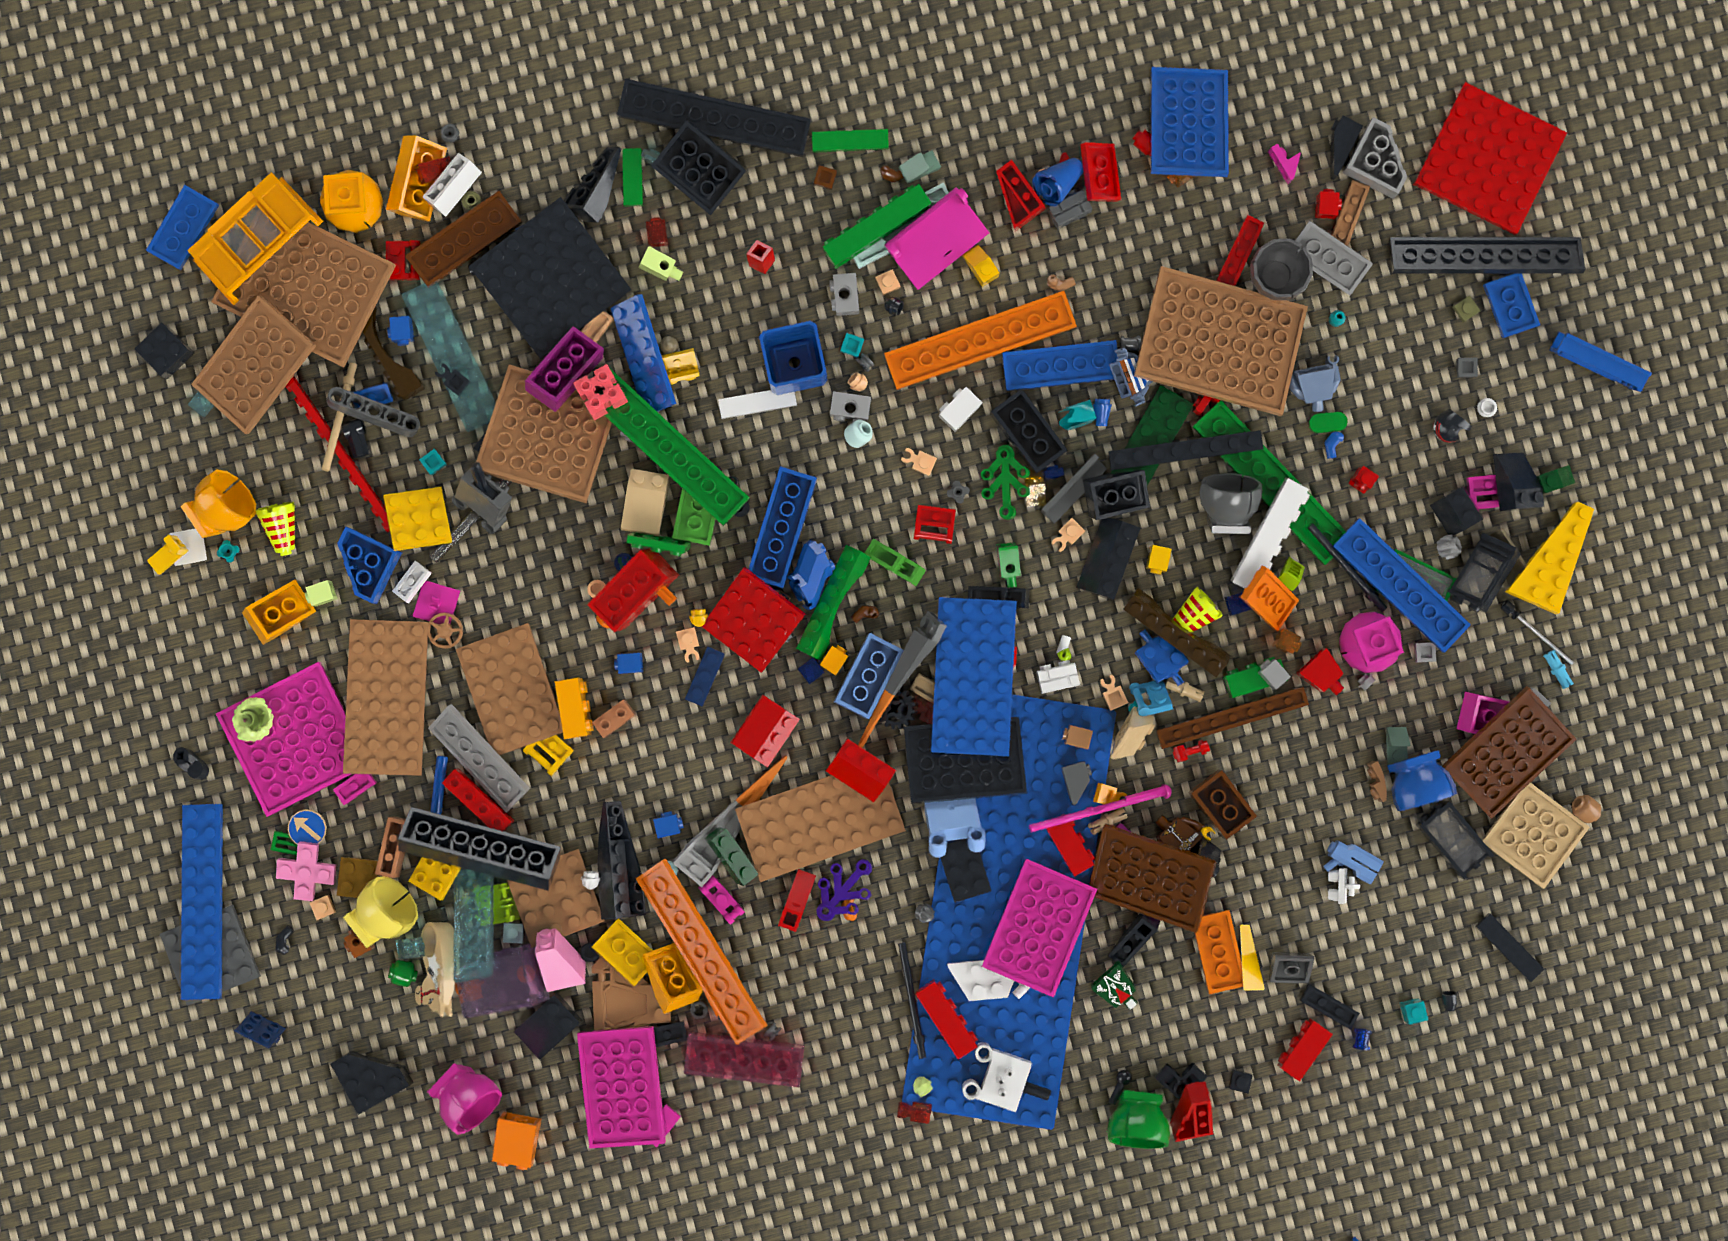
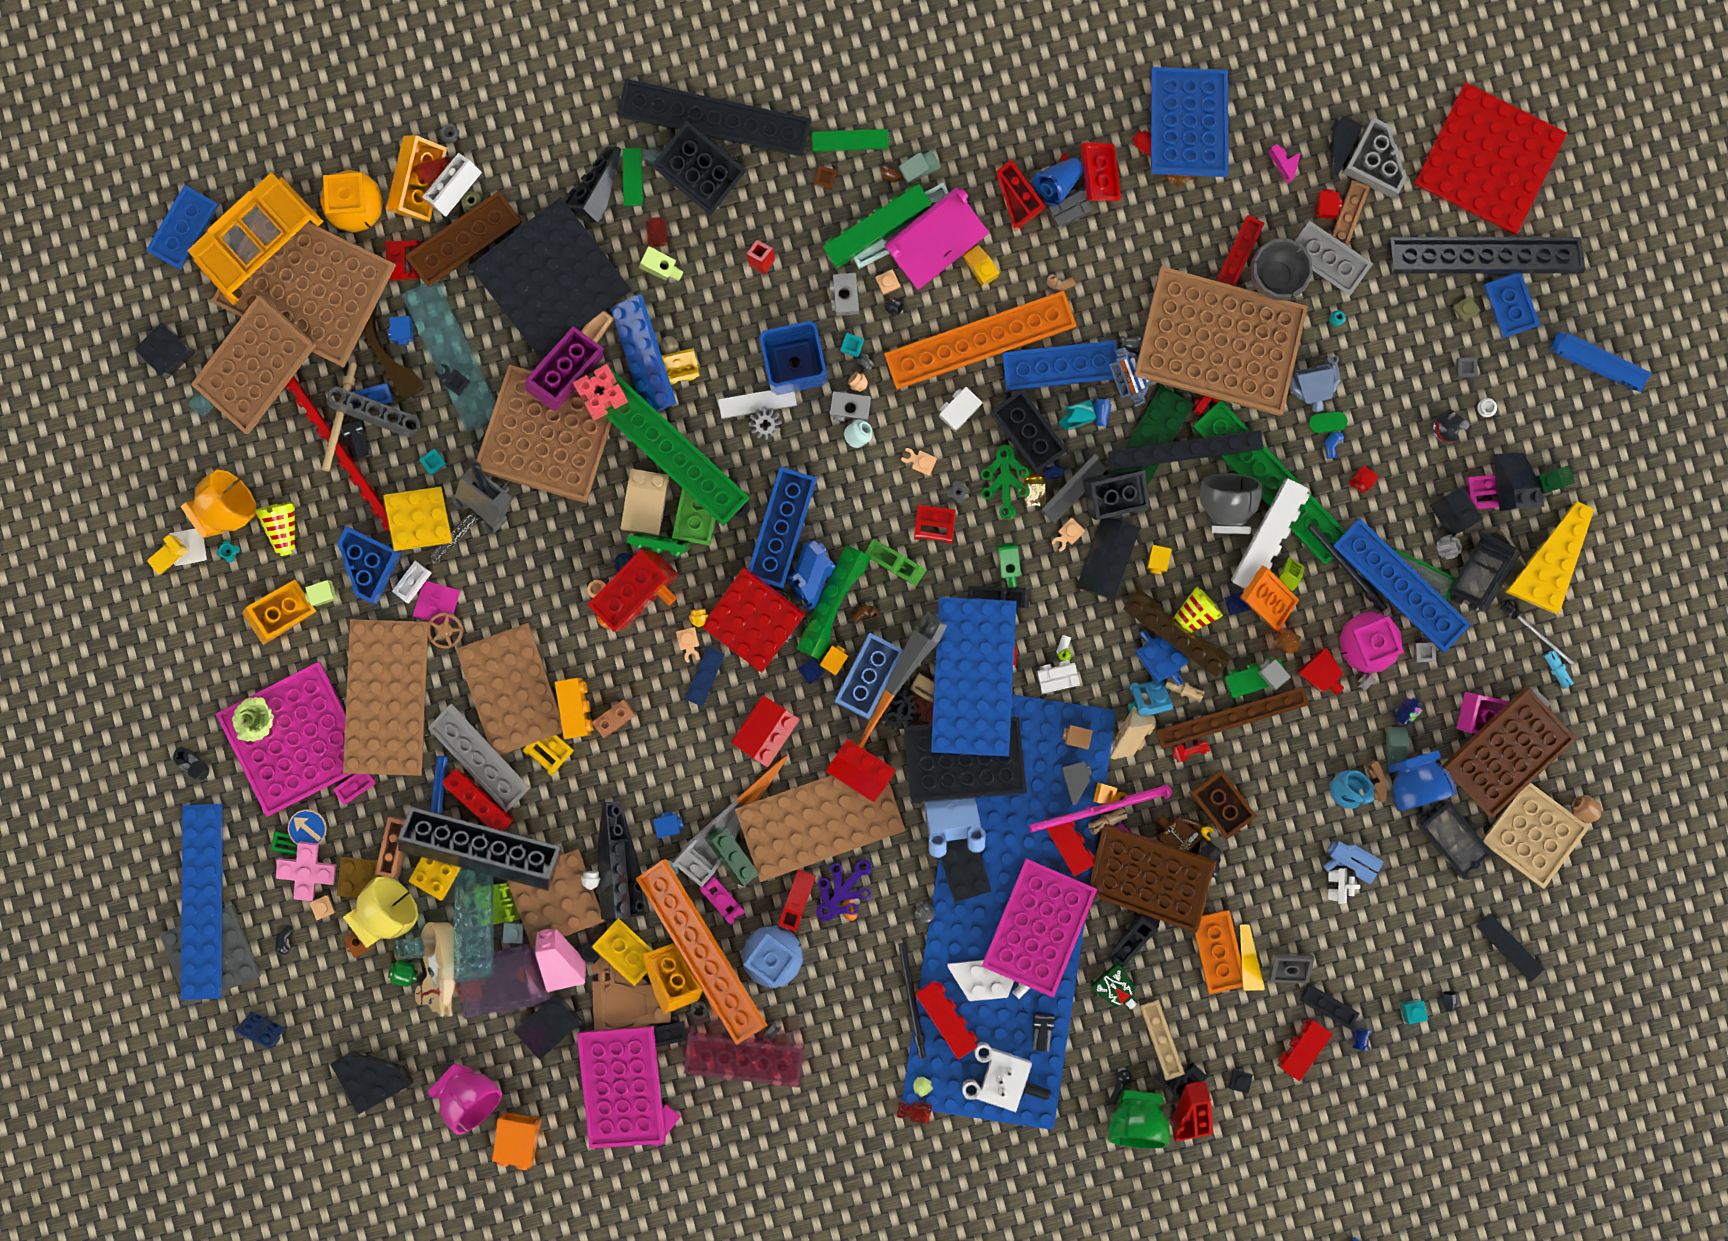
(629, 663): blue brick -> none
(770, 426): none -> light grey gear
(772, 956): none -> medium blue plate
(1042, 1025): none -> black piece
(1114, 696): light nougat plate -> none
(1162, 1040): none -> tan tile
(1346, 789): none -> dark azure helmet
(1408, 711): none -> clear blue brick

